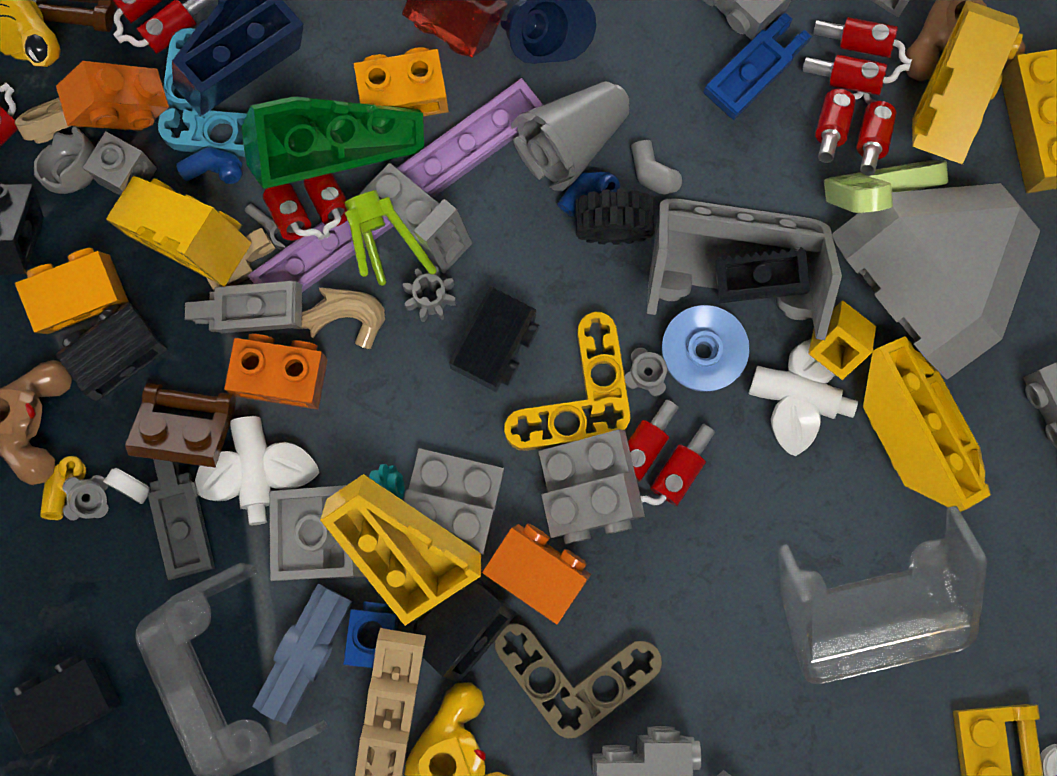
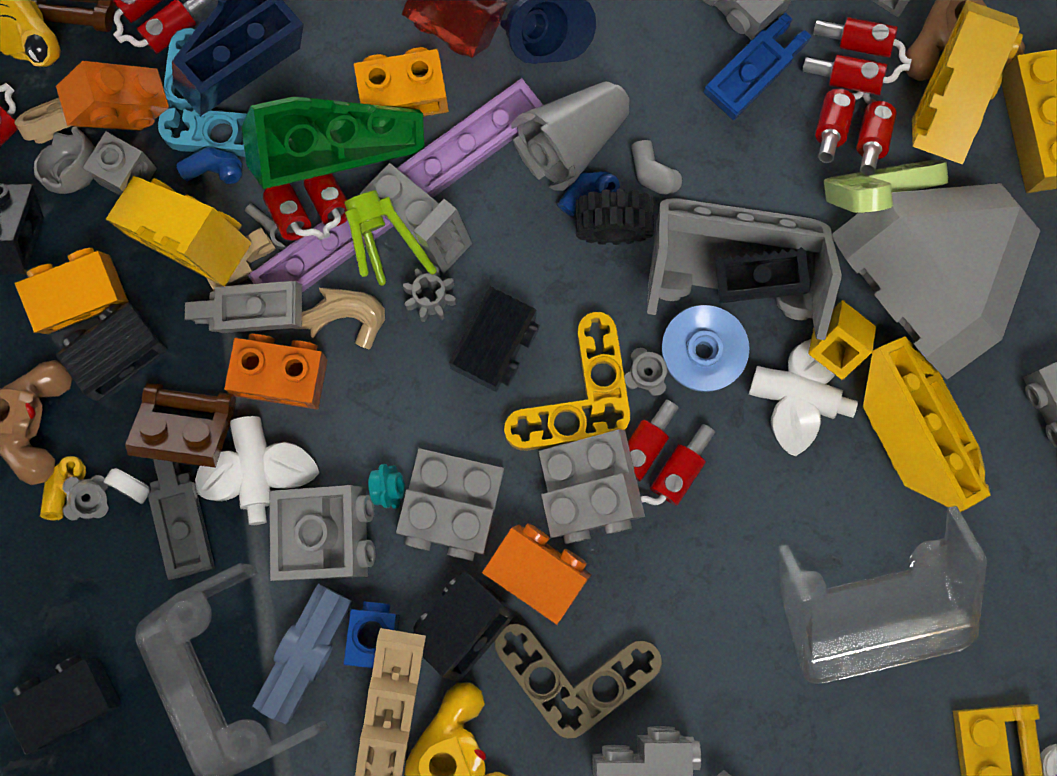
(399, 548): yellow wedge -> none

